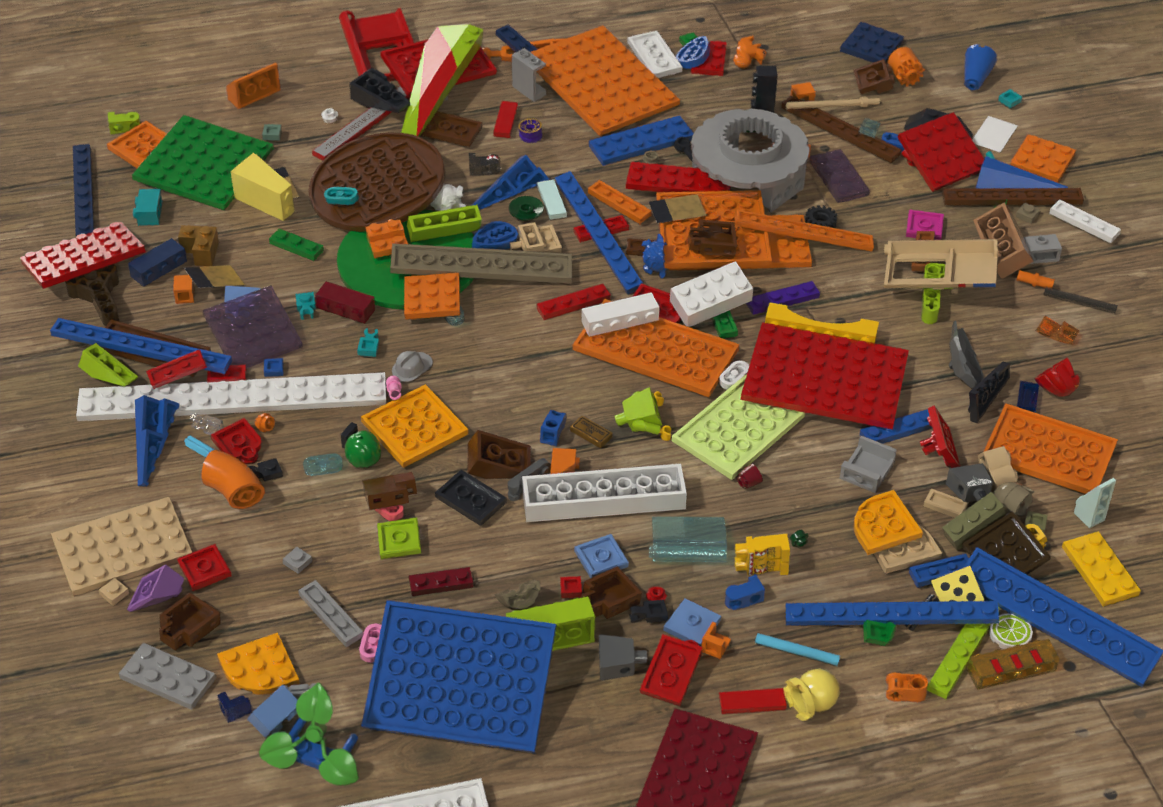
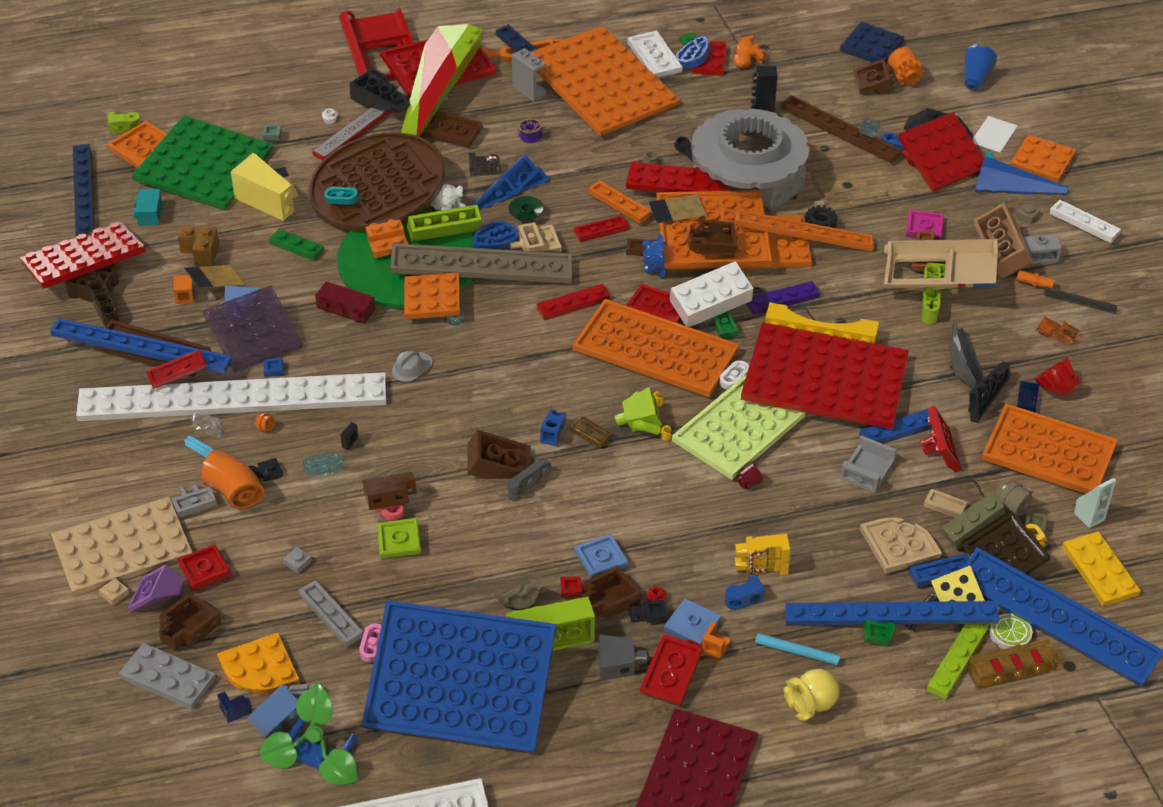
(105, 367): lime slope -> none
(152, 426): blue wedge -> none
(157, 262): dark blue brick -> none
(193, 501): none -> light grey hinge
(234, 373): red plate -> none
(239, 441): red plate -> none
(254, 86): orange slope -> none
(305, 304): teal plate -> none
(362, 449): green piece -> none
(368, 344): teal plate -> none
(394, 387): bright pink pin -> none
(414, 425): light orange plate -> none
(440, 581): dark red plate -> none
(470, 497): black plate -> none
(505, 119): red tile -> none
(551, 199): light aqua tile -> none
(564, 461): orange slope -> none
(599, 232): blue plate -> none
(604, 492): white brick -> none
(620, 314): white brick -> none
(639, 140): blue plate -> none
(688, 539): clear light blue door -> none
(752, 701): red tile -> none
(799, 538): dark green plate -> none
(803, 90): orange panel -> none
(839, 176): clear purple plate -> none
(862, 102): tan bar -> none
(884, 523): light orange plate -> none
(907, 688): orange piece -> none
(969, 482): dark grey torso -> none
(998, 466): tan brick -> none
(1010, 98): teal plate -> none
(1014, 196): reddish brown plate -> none

